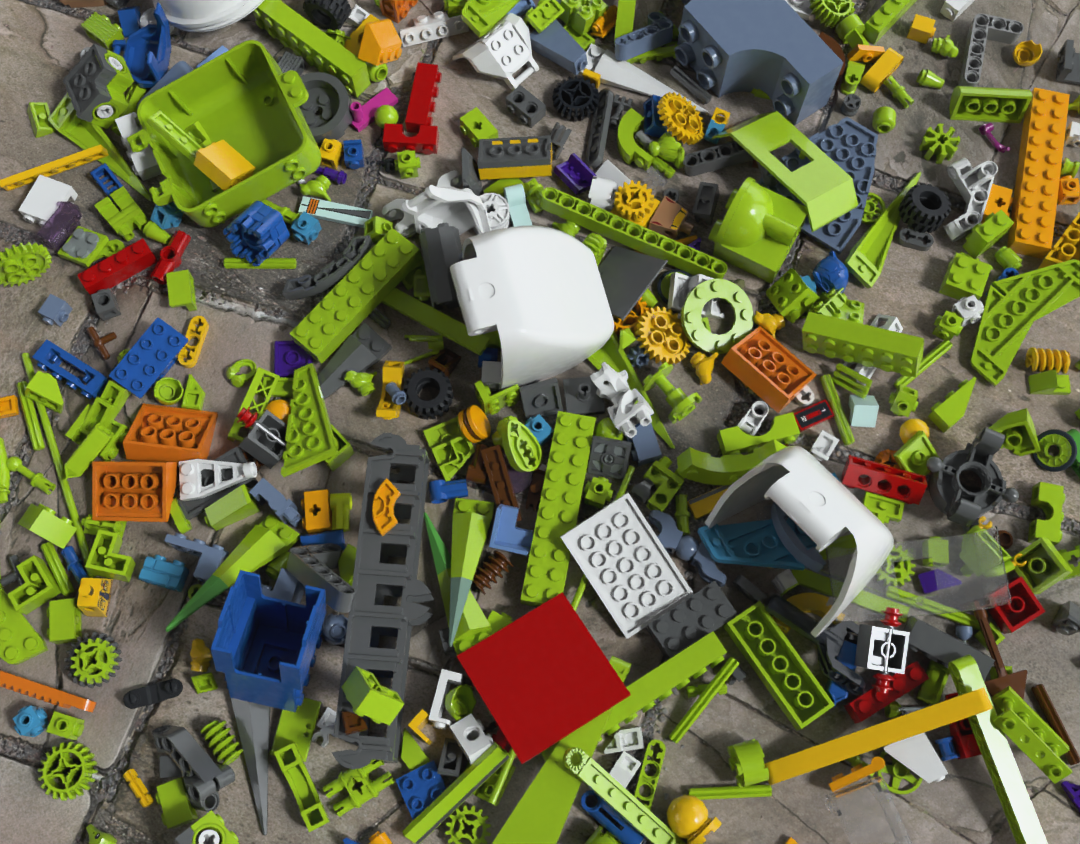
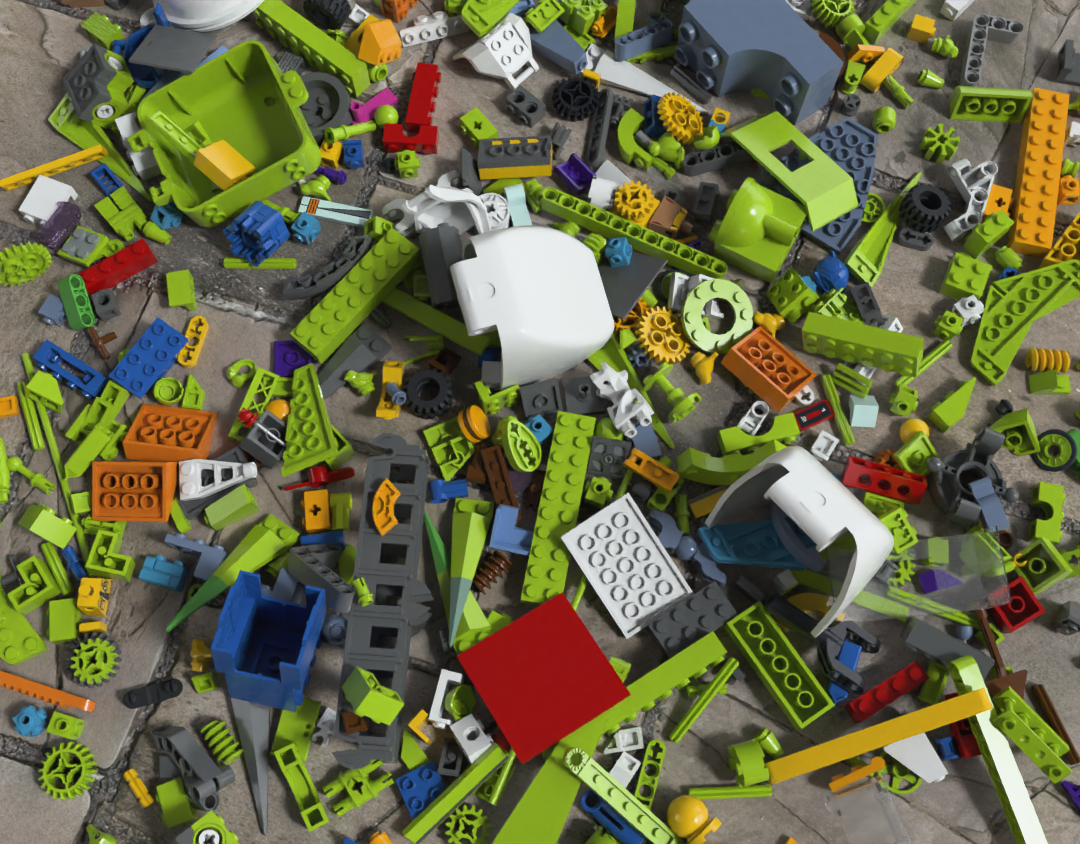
(38, 115): lime slope -> none
(76, 302): none -> bright green beam
(81, 502): none -> lime plate
(90, 627): none -> yellow tile
(129, 19): blue slope -> none
(173, 49): none -> dark grey piece
(176, 249): red piece -> none
(284, 509): sand blue hips -> none
(321, 477): none -> red piece
(343, 132): none -> lime pin
(362, 592): none -> lime pin
(618, 252): none -> dark azure brick
(651, 470): none -> light orange plate
(709, 138): none -> lime hair
(769, 743): none -> lime cone
(866, 303): none -> dark grey hinge
(883, 649): dark grey brick -> none
(886, 571): none -> dark grey bush
(894, 709): lime hinge -> none
(897, 524): none -> lime bracket
(986, 129): magenta piece -> none
(991, 511): none -> sand blue piece
(1004, 407): none -> black piece
(1027, 53): yellow hair -> none

